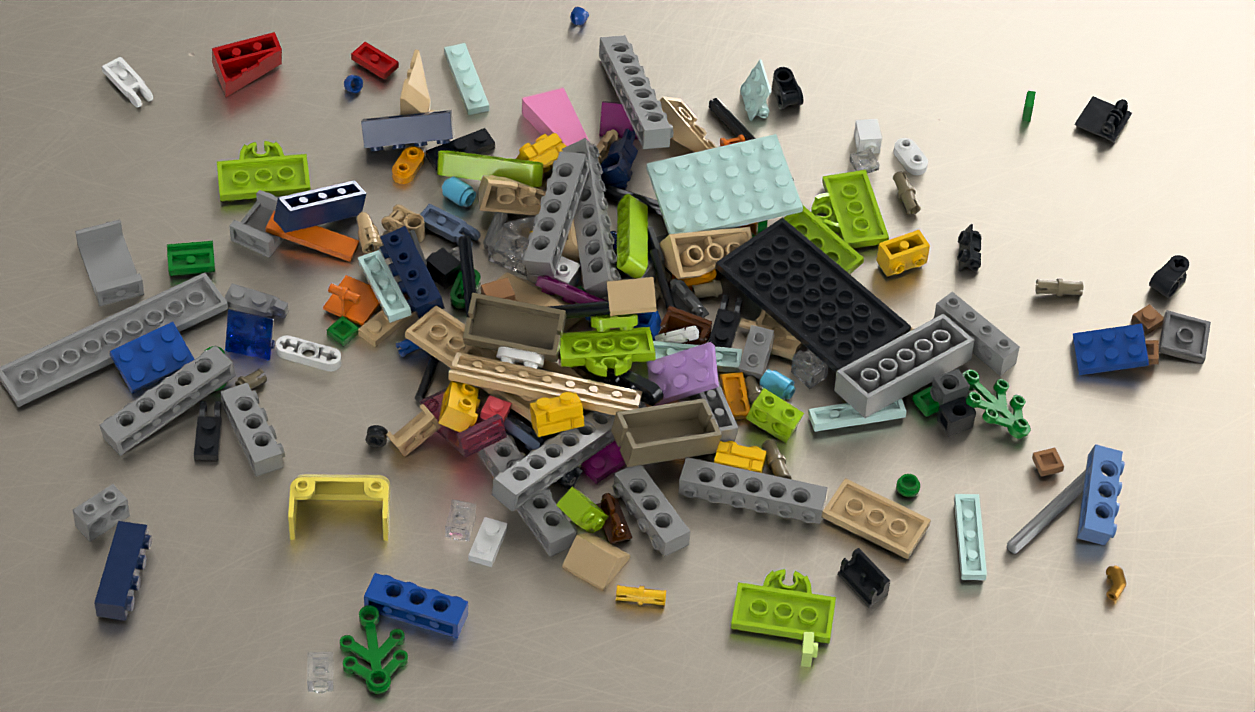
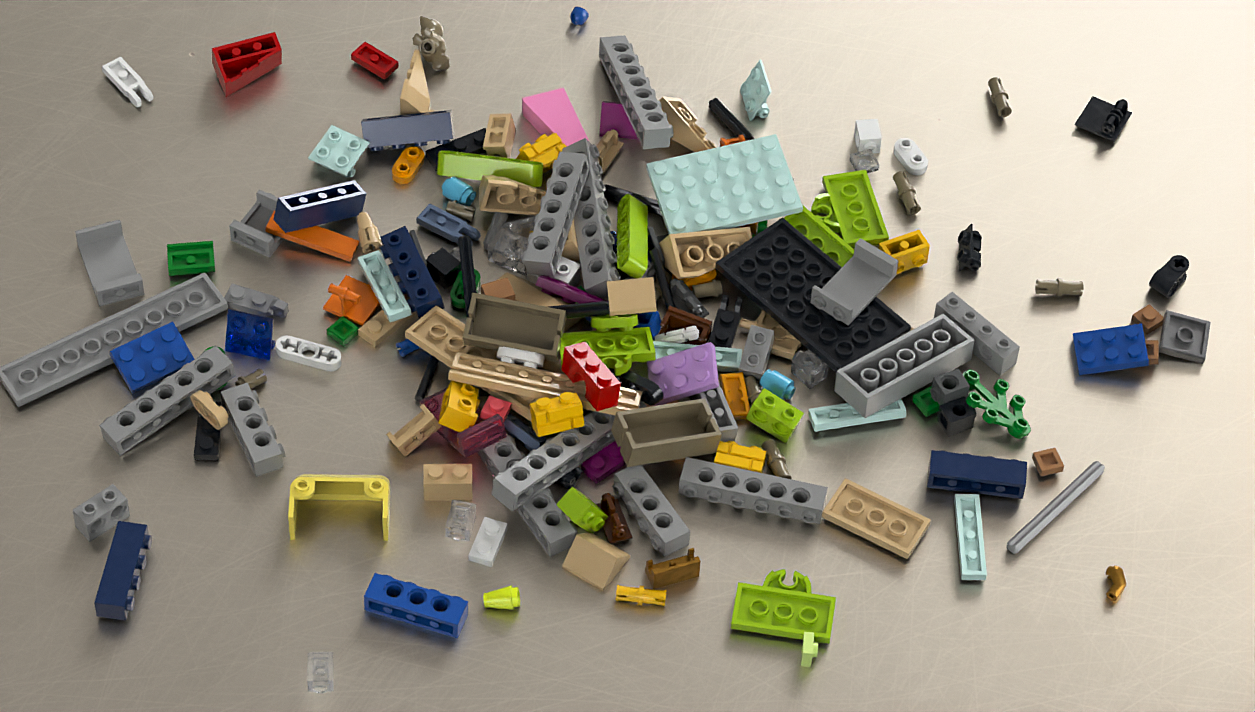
(213, 413): none -> tan plate
(264, 172): lime plate -> none
(339, 151): none -> light aqua hinge
(353, 80): blue hinge -> none
(374, 654): green plant -> none
(376, 436): black bush -> none
(403, 217): tan piece -> none
(431, 43): none -> dark tan animal
(447, 482): none -> tan brick
(460, 211): none -> dark tan pin
(466, 79): light aqua plate -> none
(499, 135): none -> tan hinge
(502, 598): none -> neon yellow cone
(601, 385): none -> red arch
(619, 161): dark blue piece -> none
(673, 570): none -> pearl gold hinge
(786, 88): black piece -> none
(856, 283): none -> light grey panel
(864, 578): black hinge -> none
(908, 485): green plate -> none
(977, 474): none -> dark blue brick
(999, 97): none -> dark tan pin
(1028, 106): green tile -> none
(1091, 526): medium blue brick -> none

